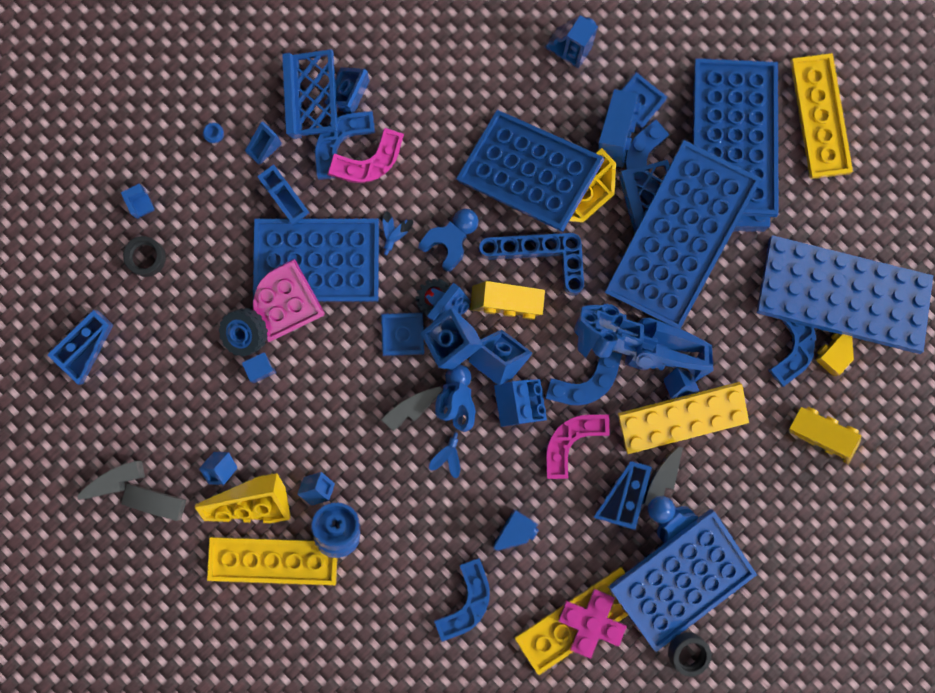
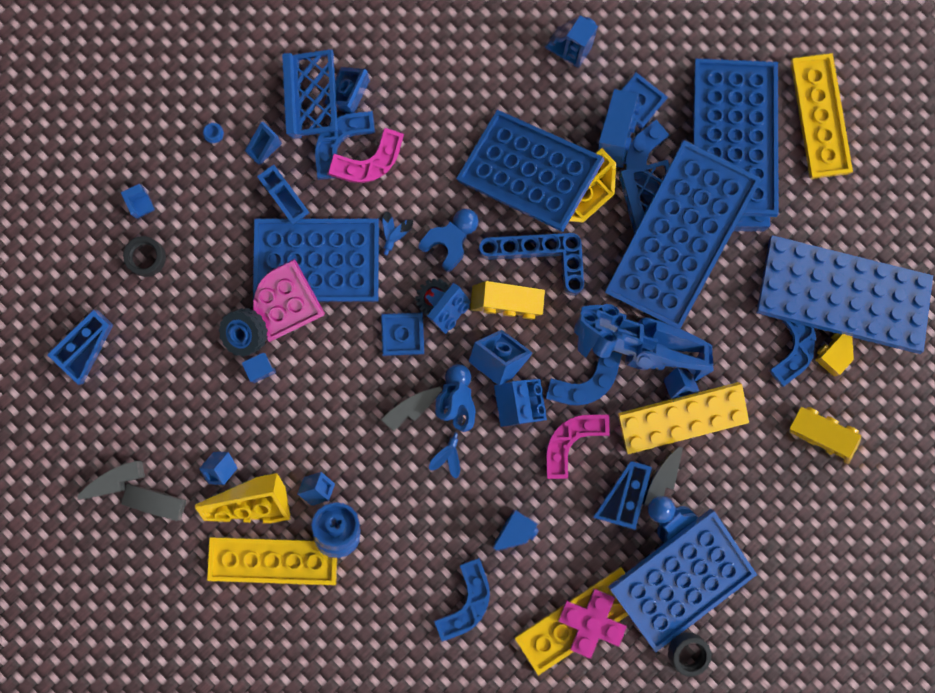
(451, 340): blue slope -> none

